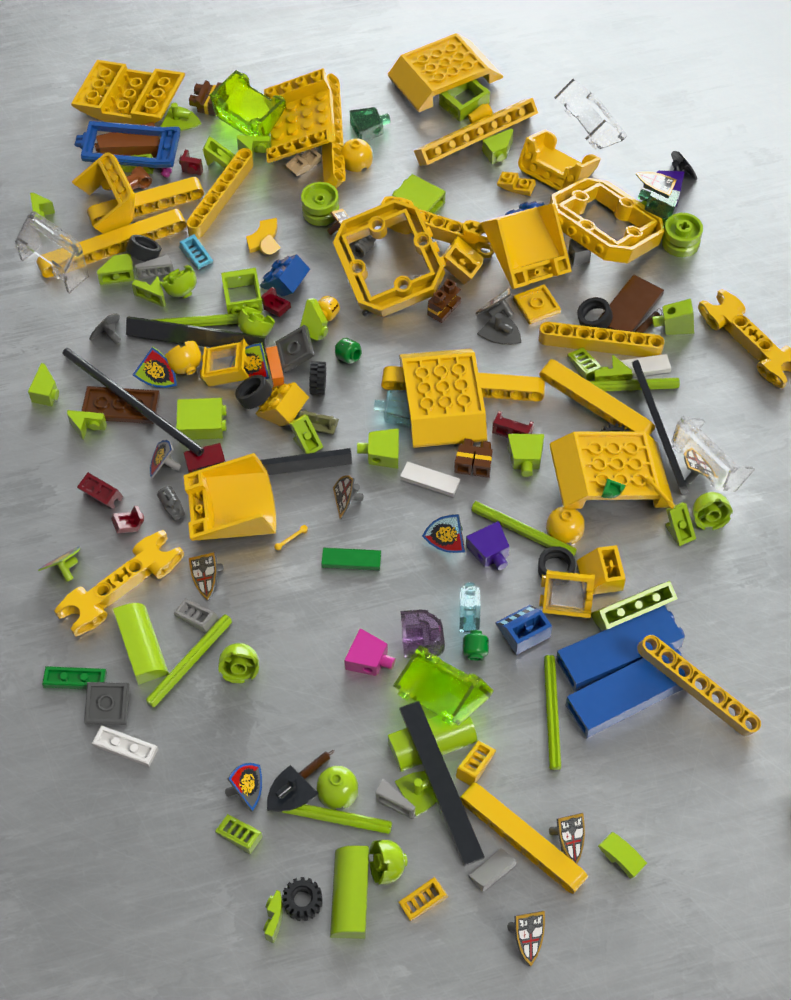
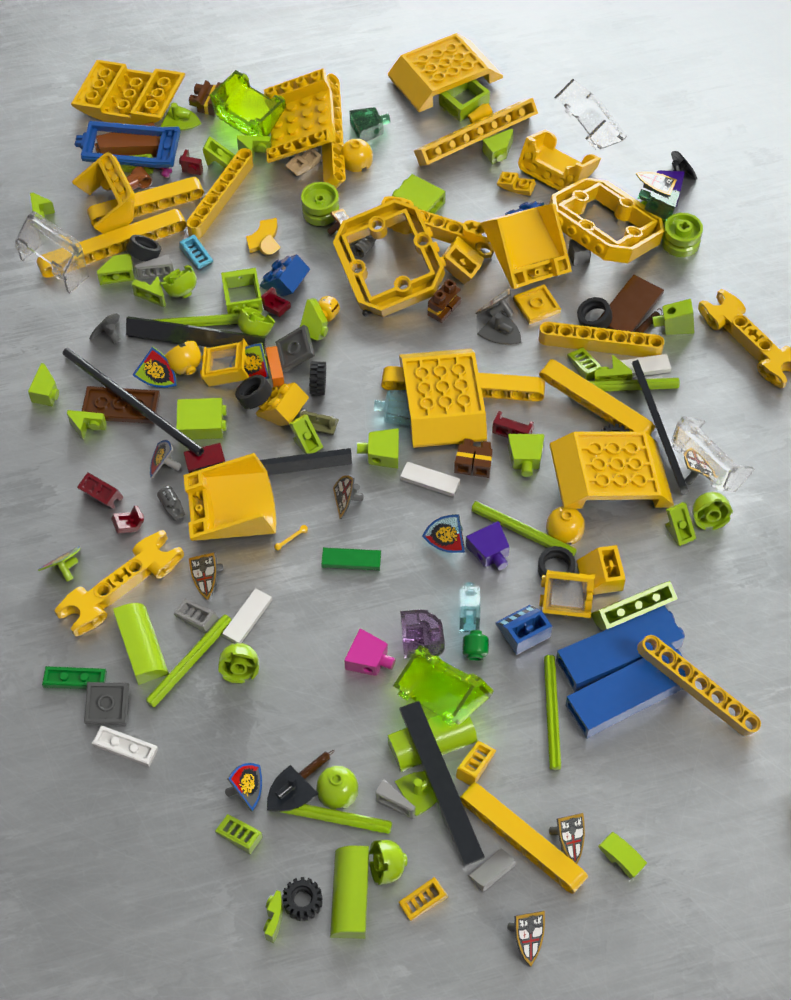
(247, 616): none -> white tile
(348, 350): green head -> none
(612, 489): green tile -> none
(649, 480): yellow hinge -> none

